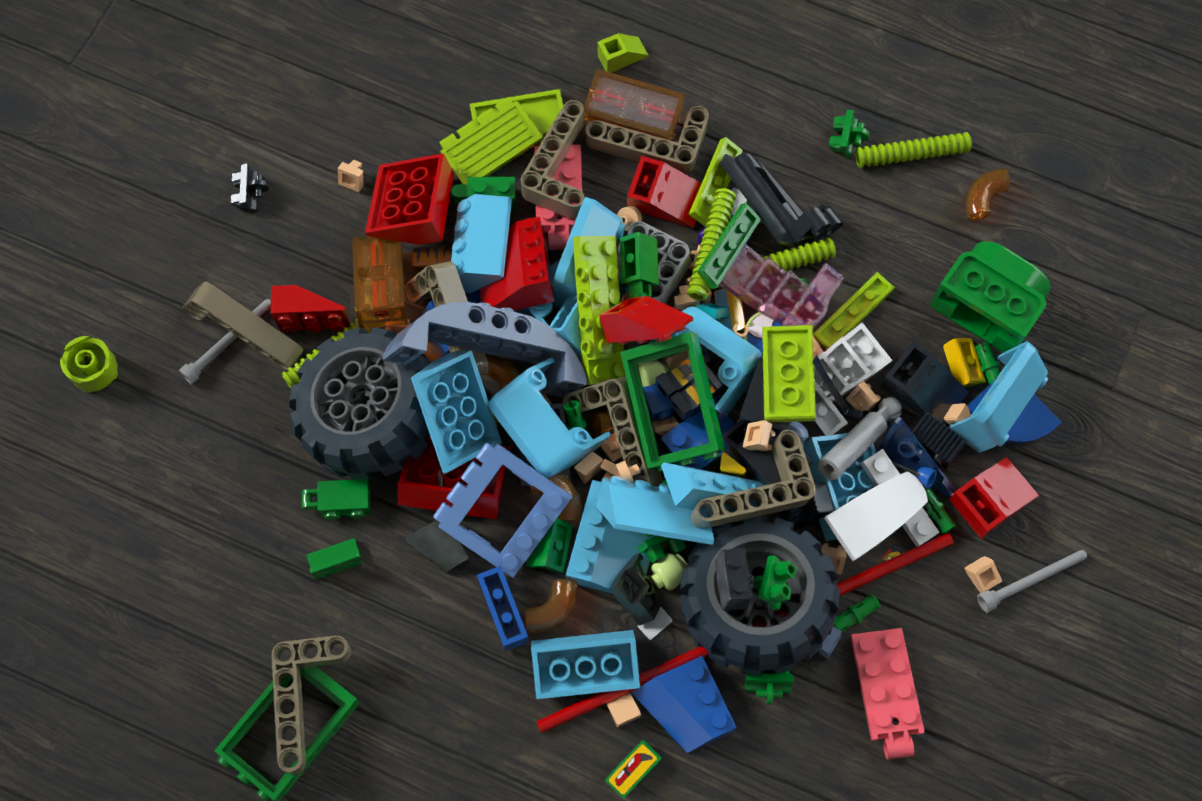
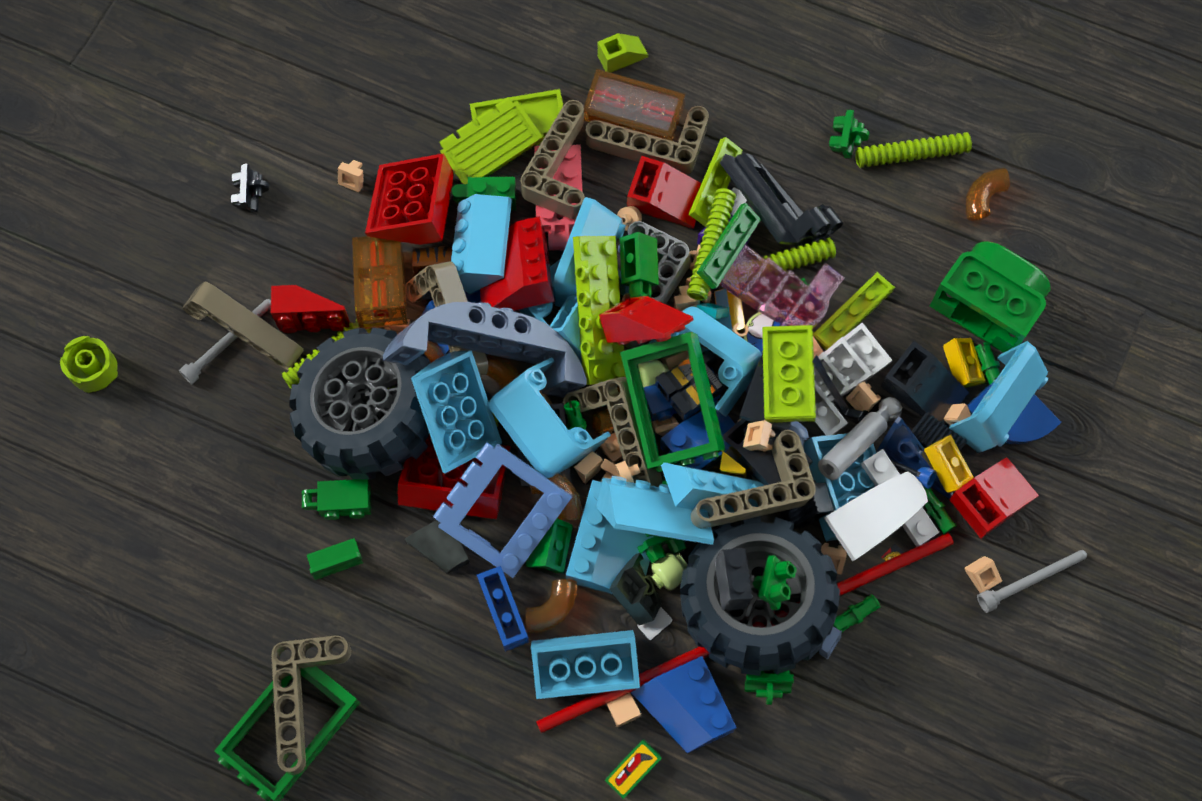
(888, 690): coral hinge -> none
(948, 464): none -> yellow slope

